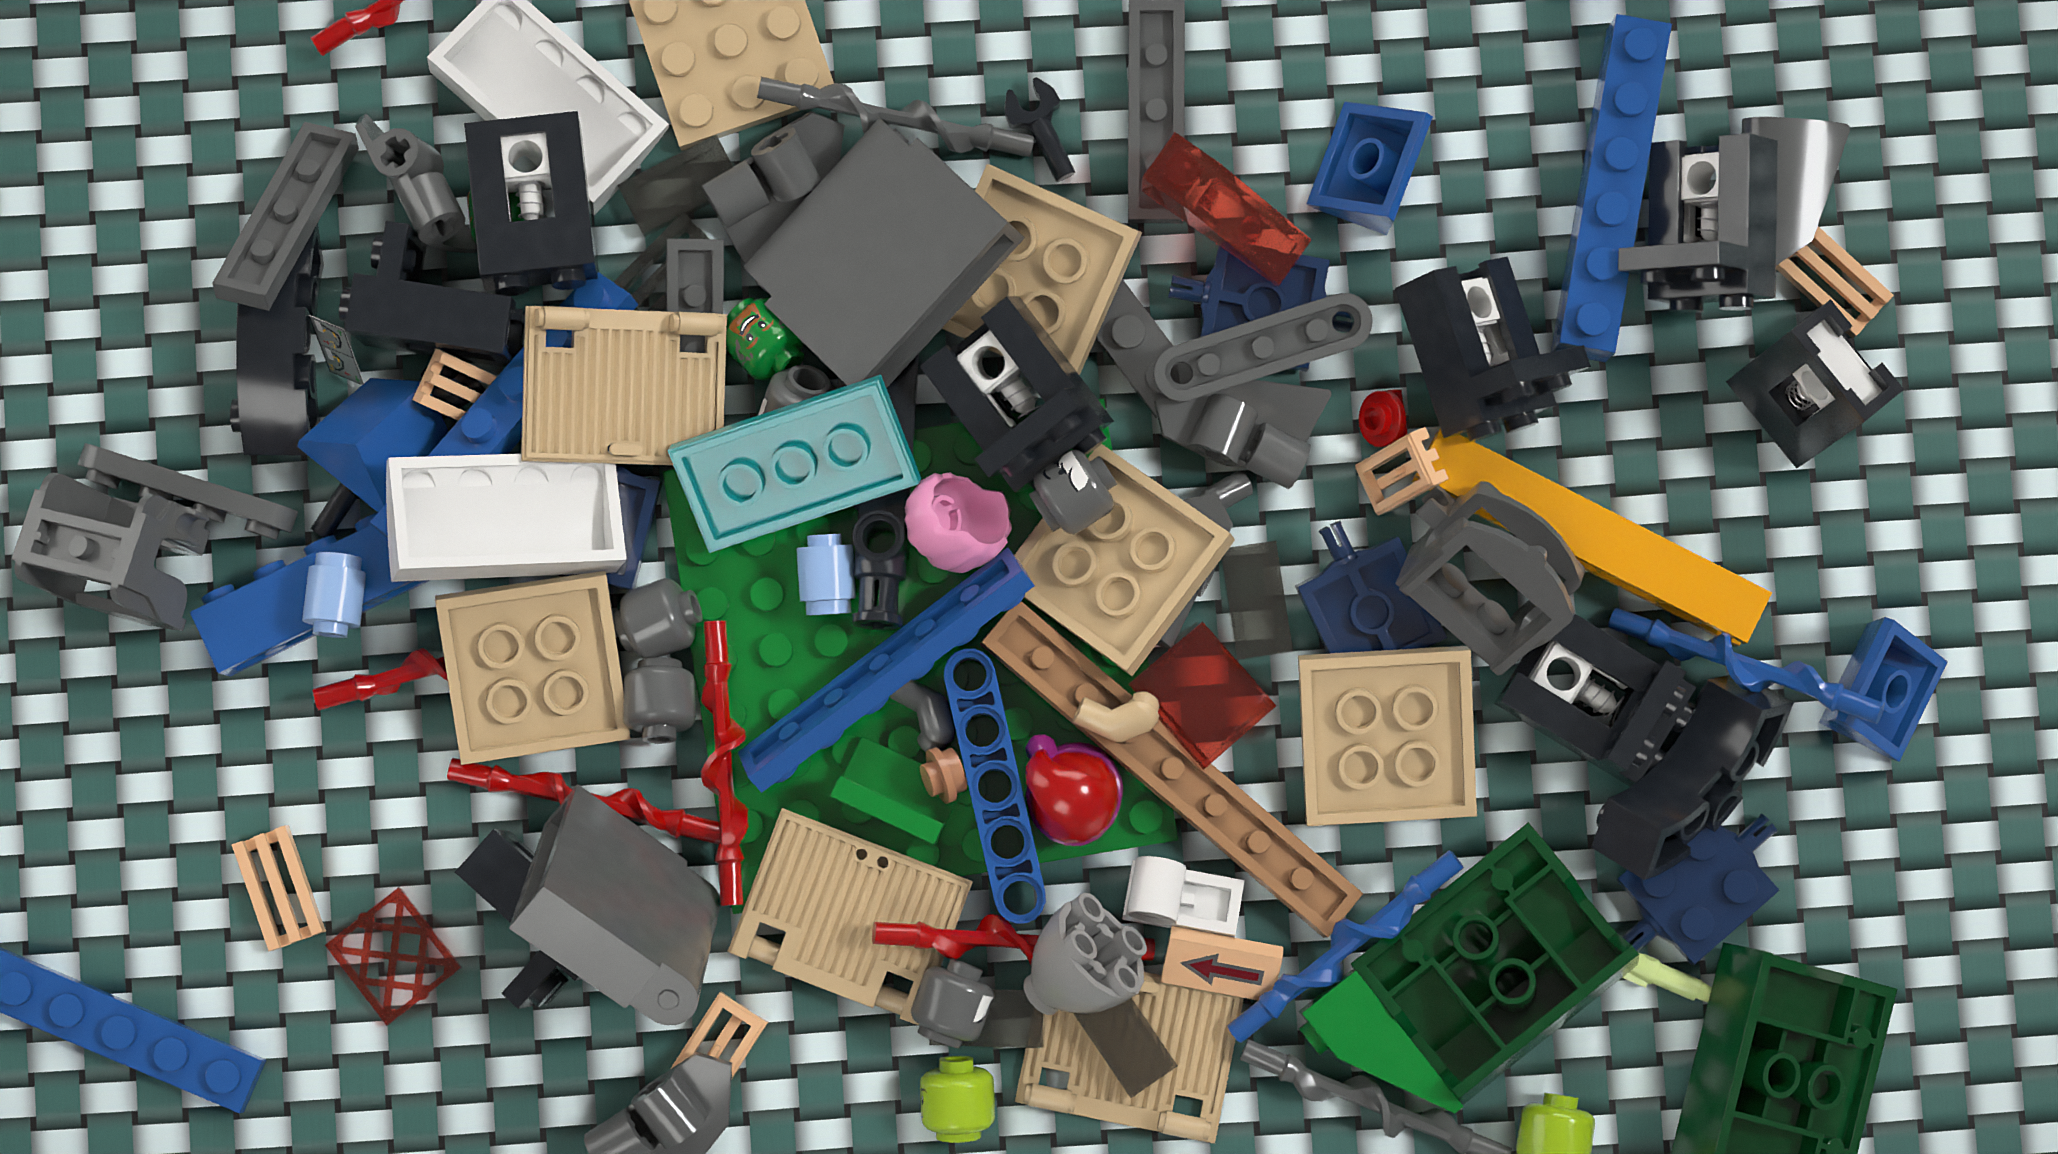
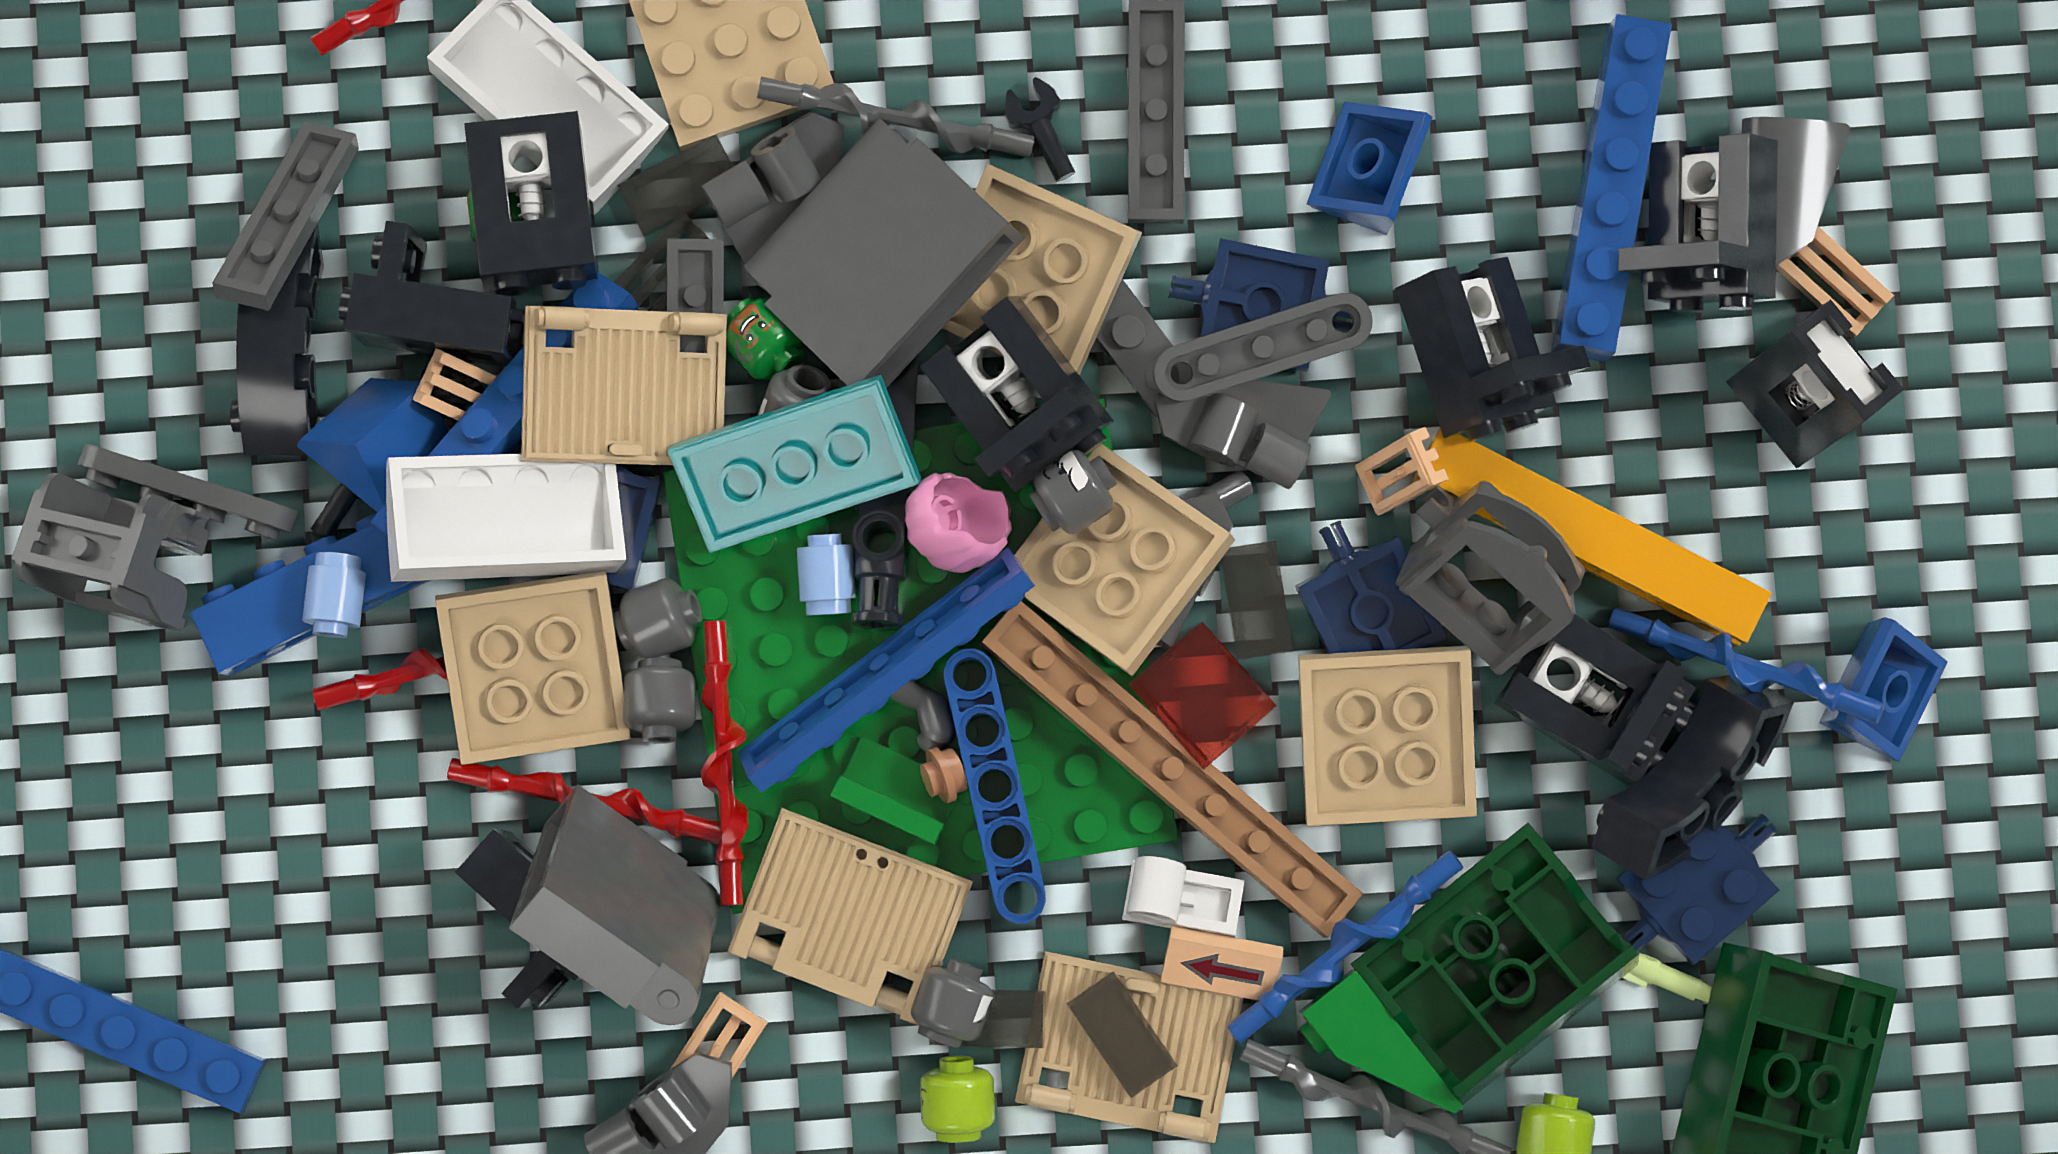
(257, 894): light nougat tile -> none
(336, 350): light grey sticker -> none
(366, 921): clear red window -> none
(419, 182): dark grey panel -> none
(991, 932): red piece -> none
(1071, 790): red piece -> none
(1085, 960): light grey piece -> none
(1122, 722): tan arm -> none
(1223, 209): clear red slope -> none
(1383, 417): red plate -> none

